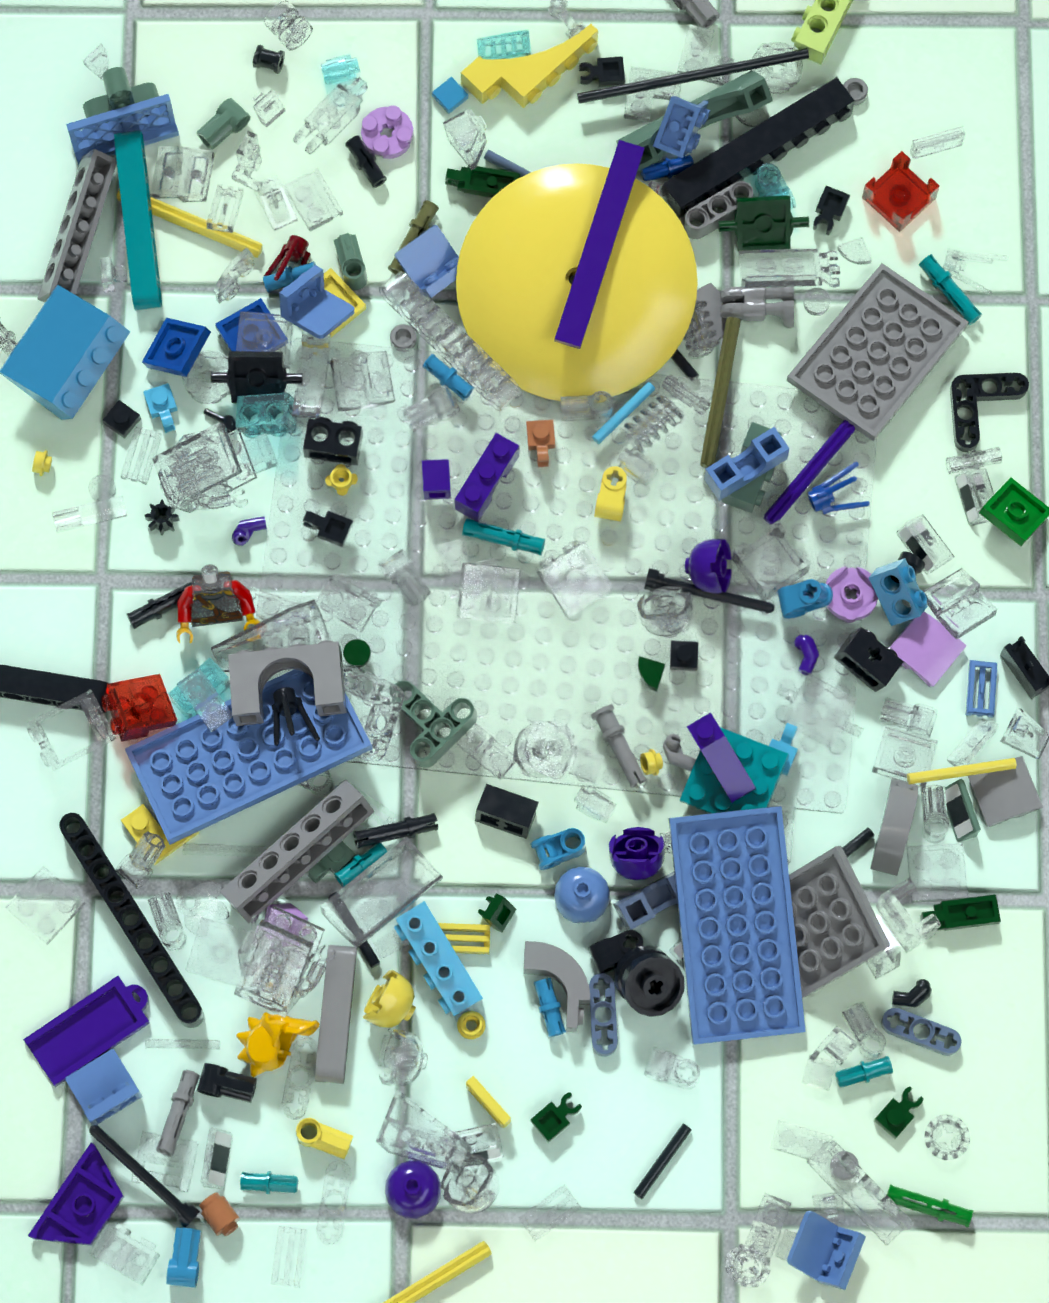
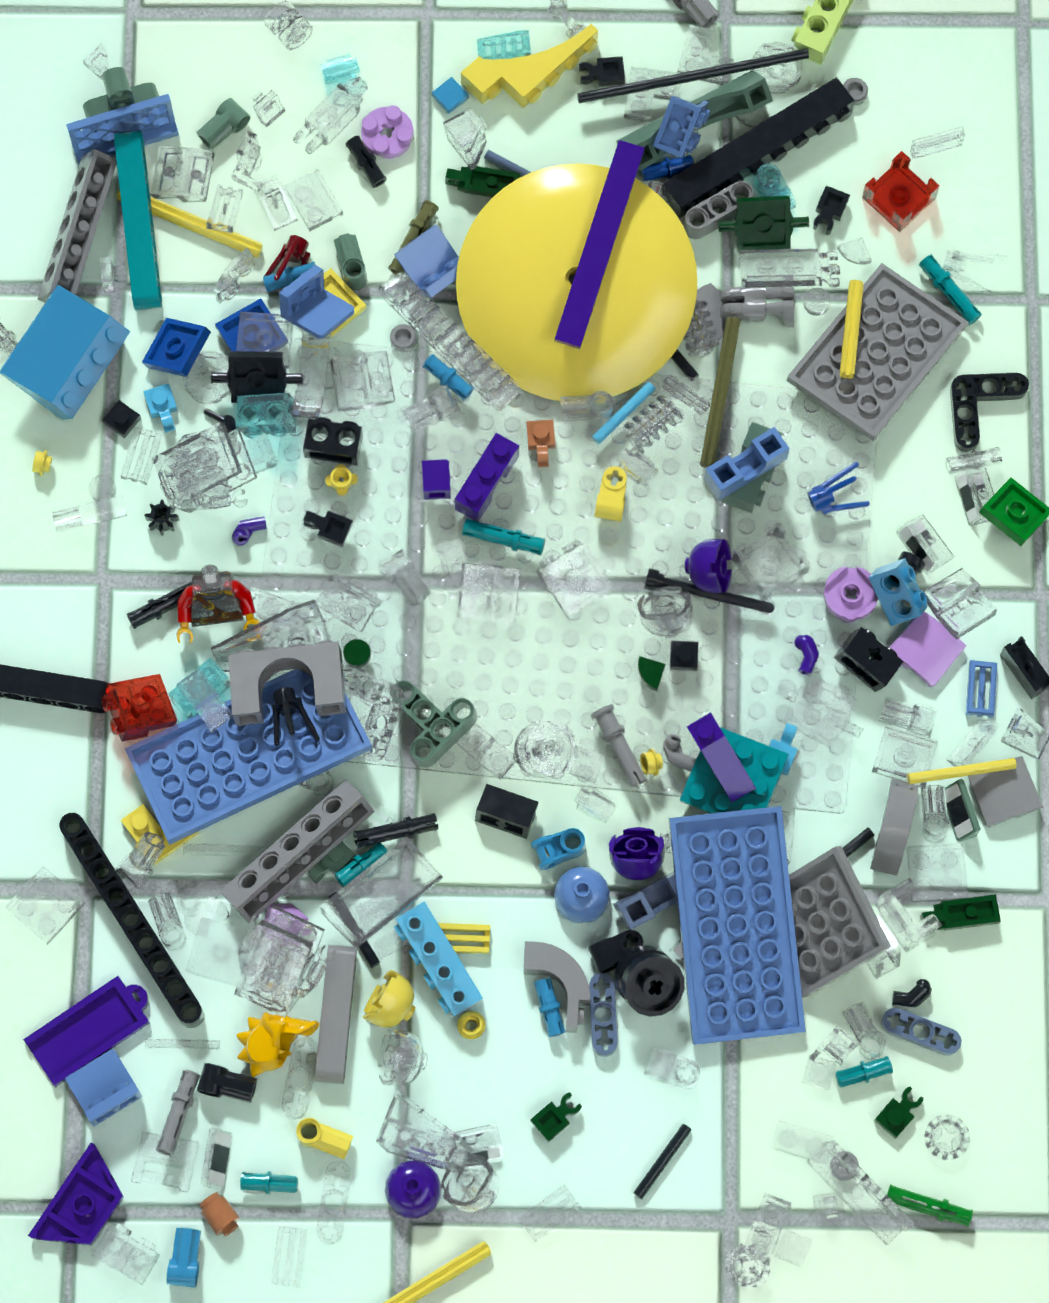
(95, 717): clear window -> none
(184, 1212): black piece -> none
(268, 59): black bush -> none
(488, 1102): light yellow tile -> none
(498, 912): dark green tile -> none
(803, 598): dark azure piece -> none
(809, 472): dark purple axle -> none
(825, 1250): medium blue bracket -> none
(851, 329): none -> light yellow axle

